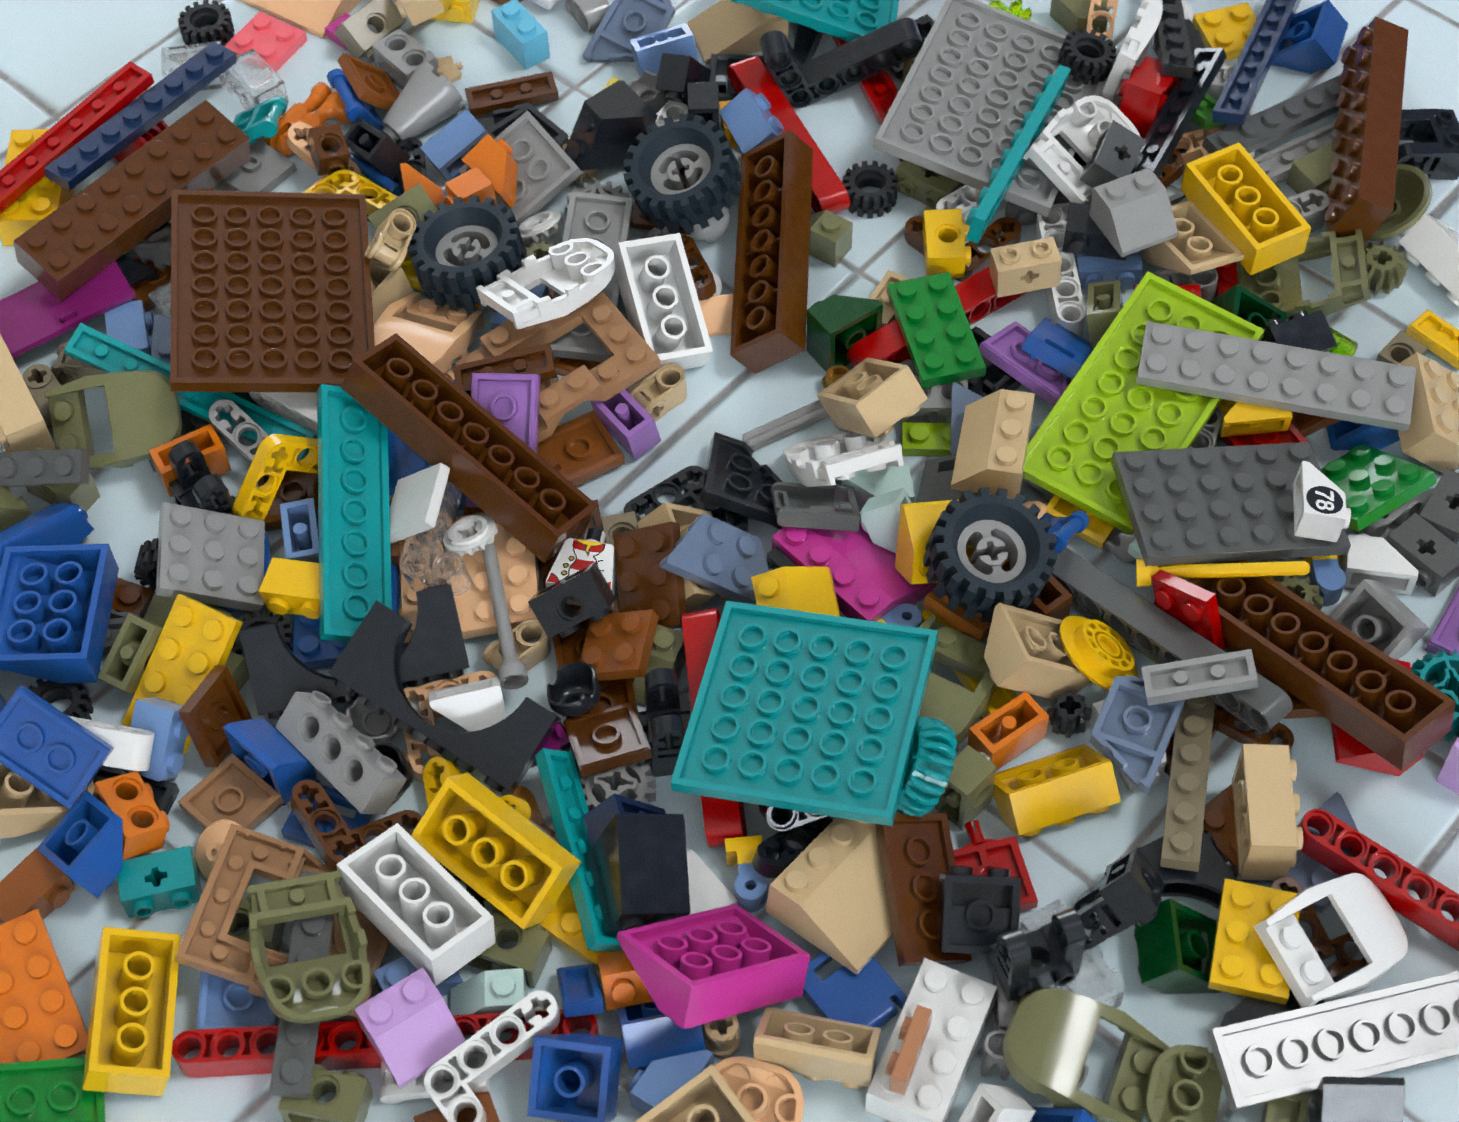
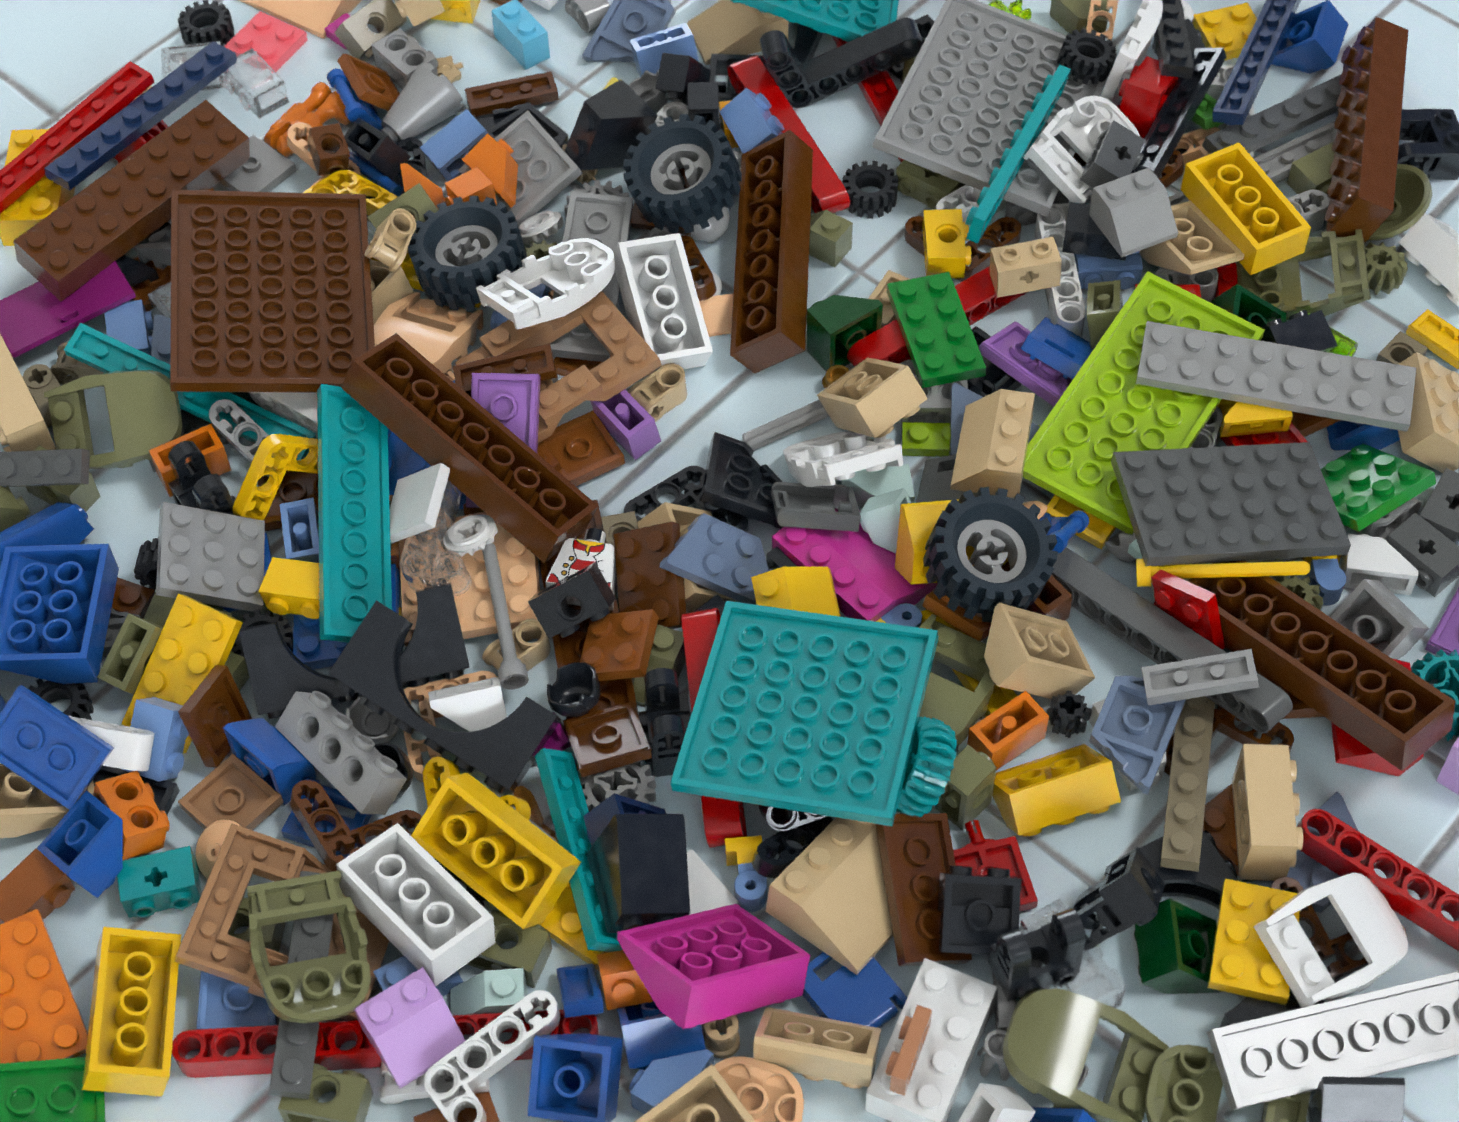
(254, 120): teal plate -> none
(1096, 650): yellow wheel -> none
(1318, 505): white slope -> none

